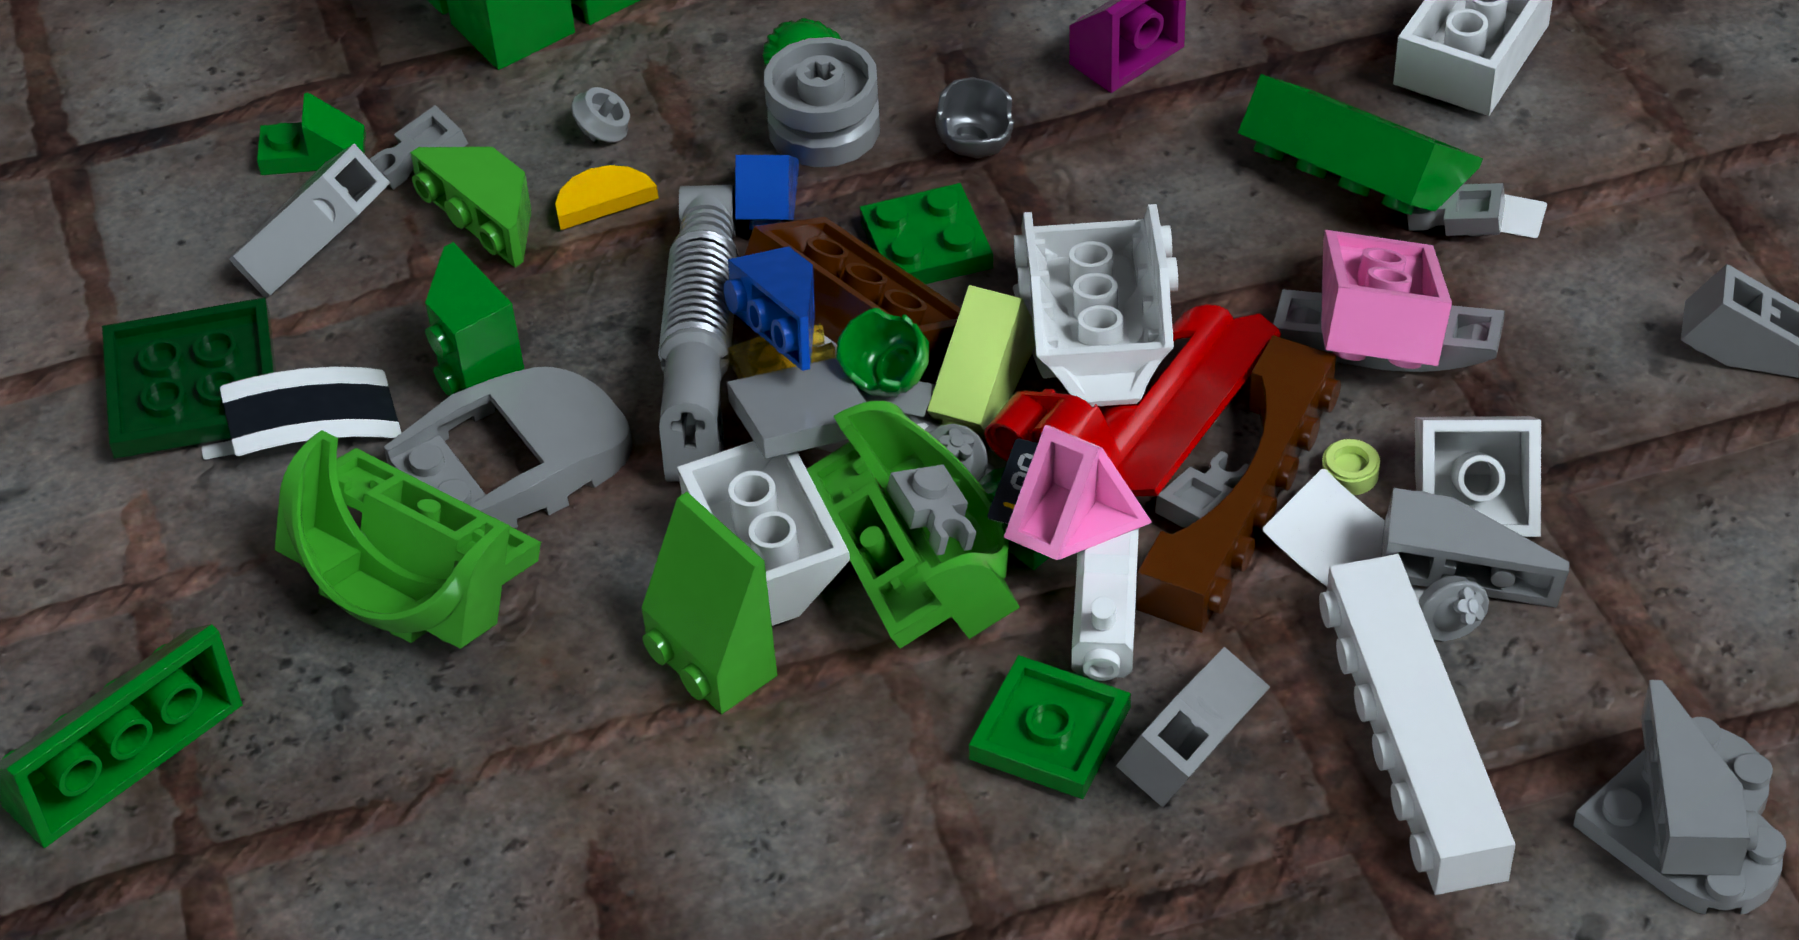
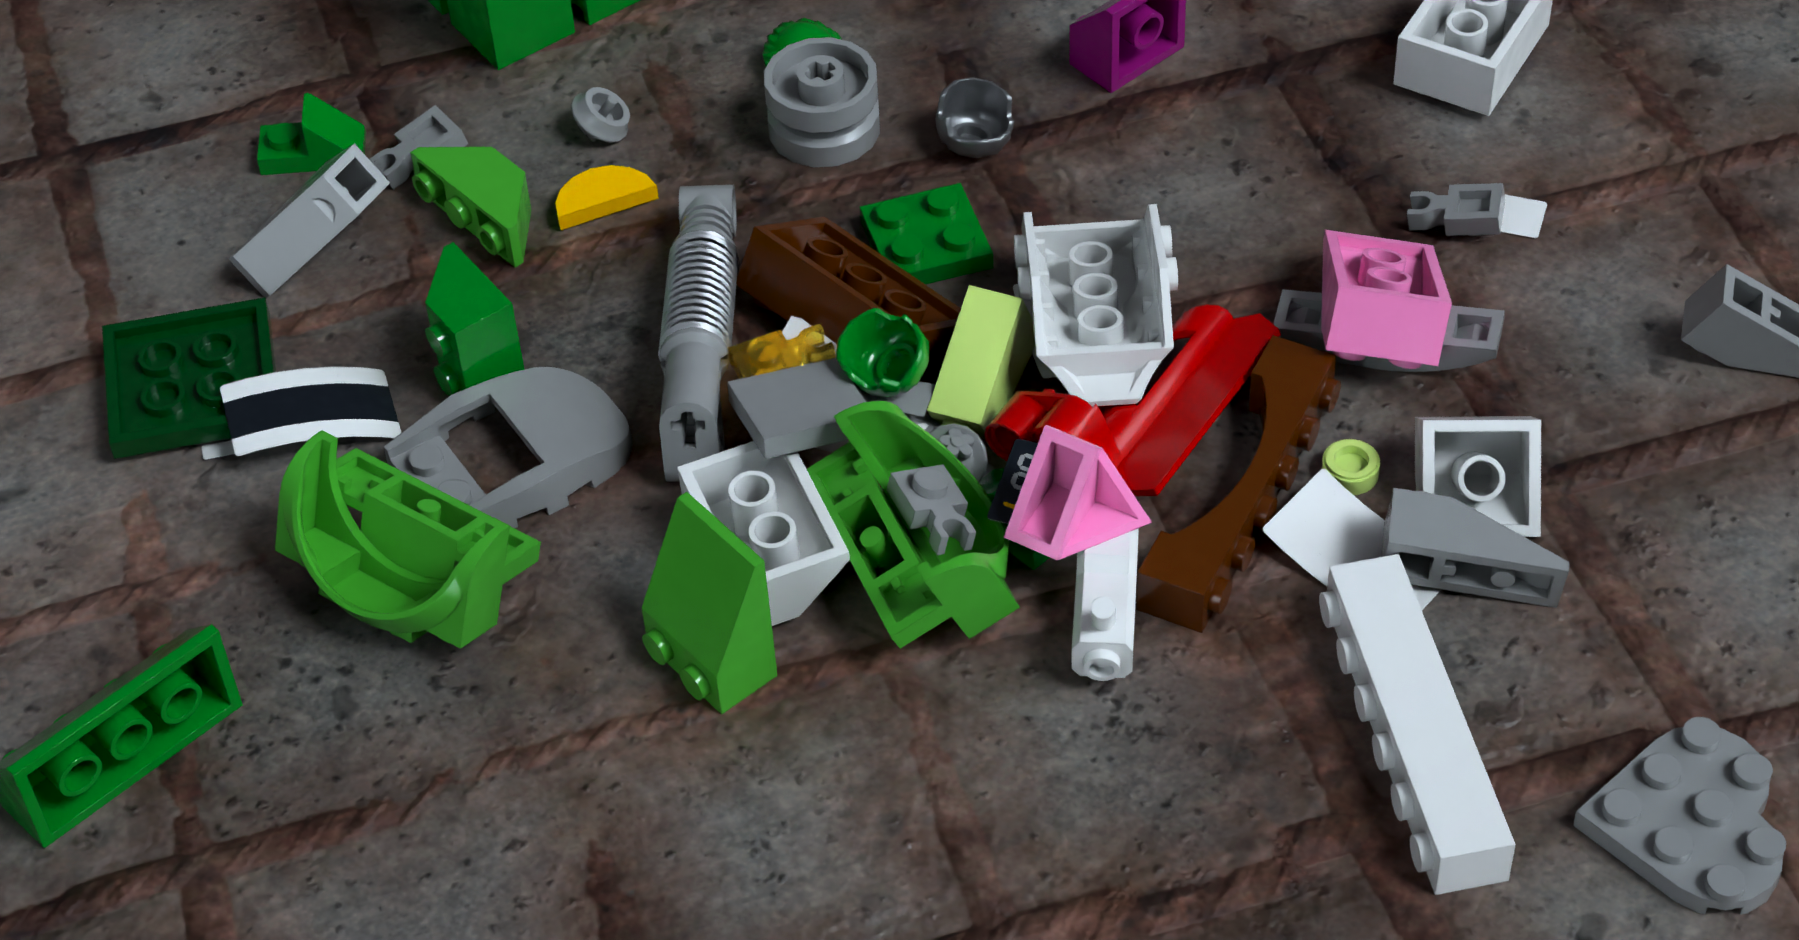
(765, 188): blue slope -> none
(775, 299): blue slope -> none
(1050, 726): green plate -> none
(1192, 726): light grey slope -> none
(1197, 493): light grey plate -> none
(1354, 145): green slope -> none
(1453, 607): light grey hat -> none
(1693, 793): light grey slope -> none

